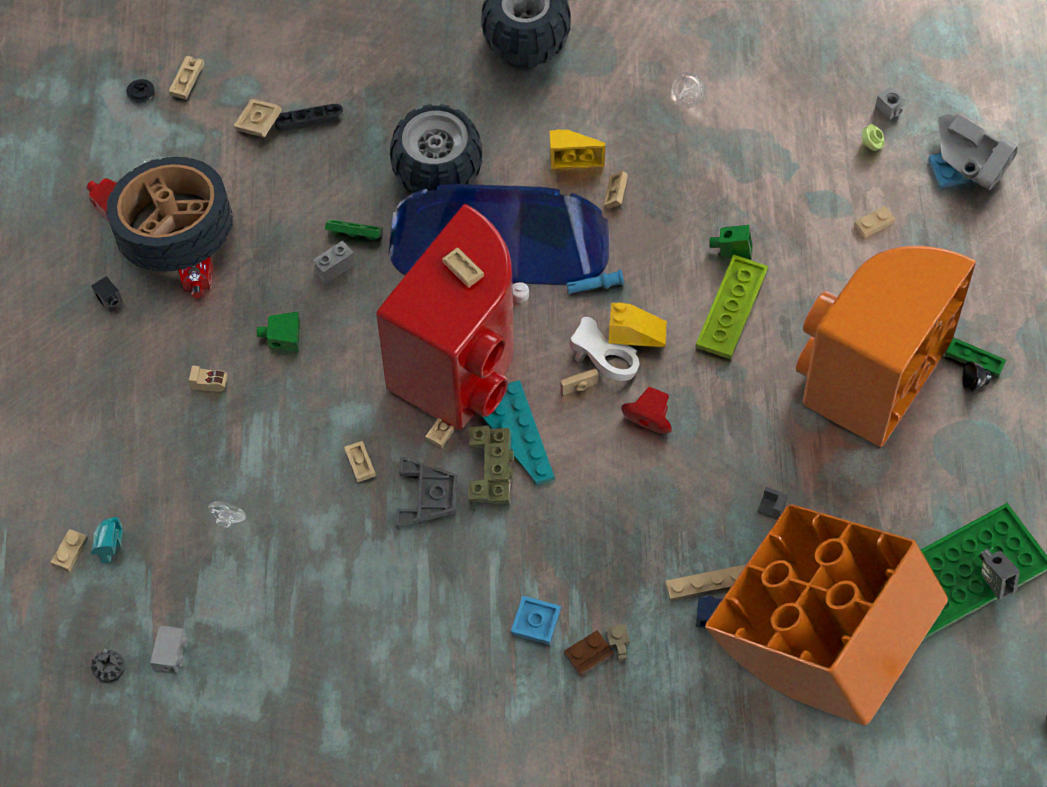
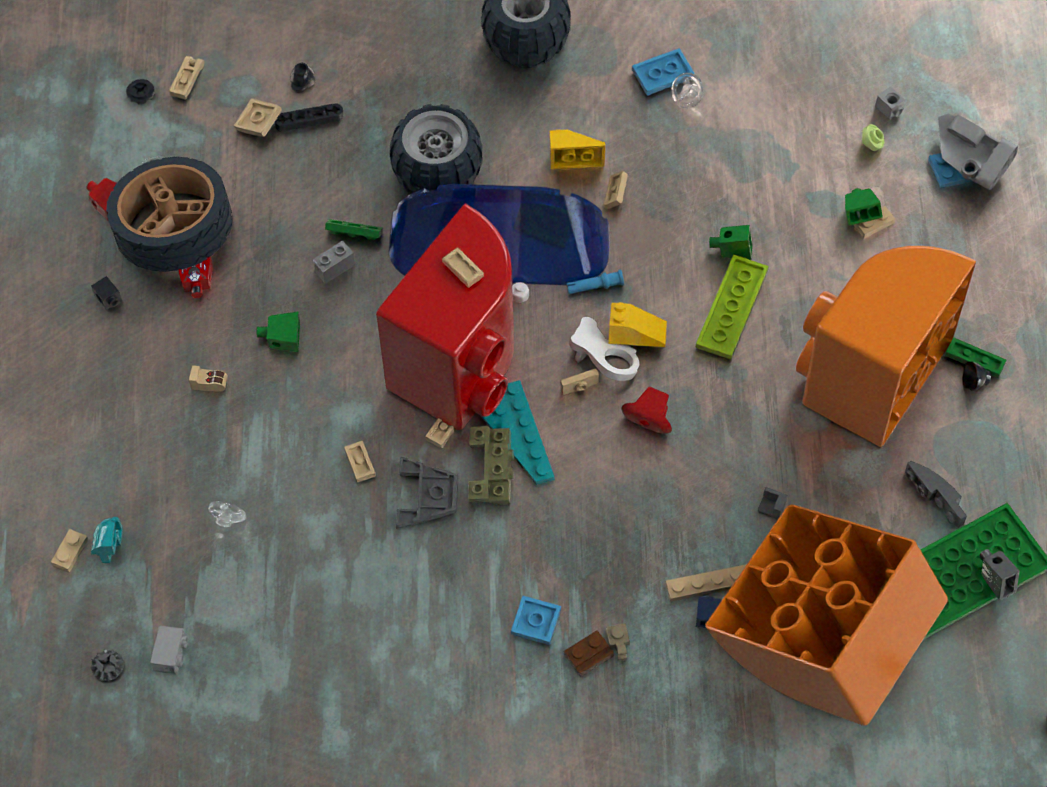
(302, 77): none -> black piece
(661, 71): none -> dark azure plate
(862, 206): none -> green torso
(934, 486): none -> dark grey slope

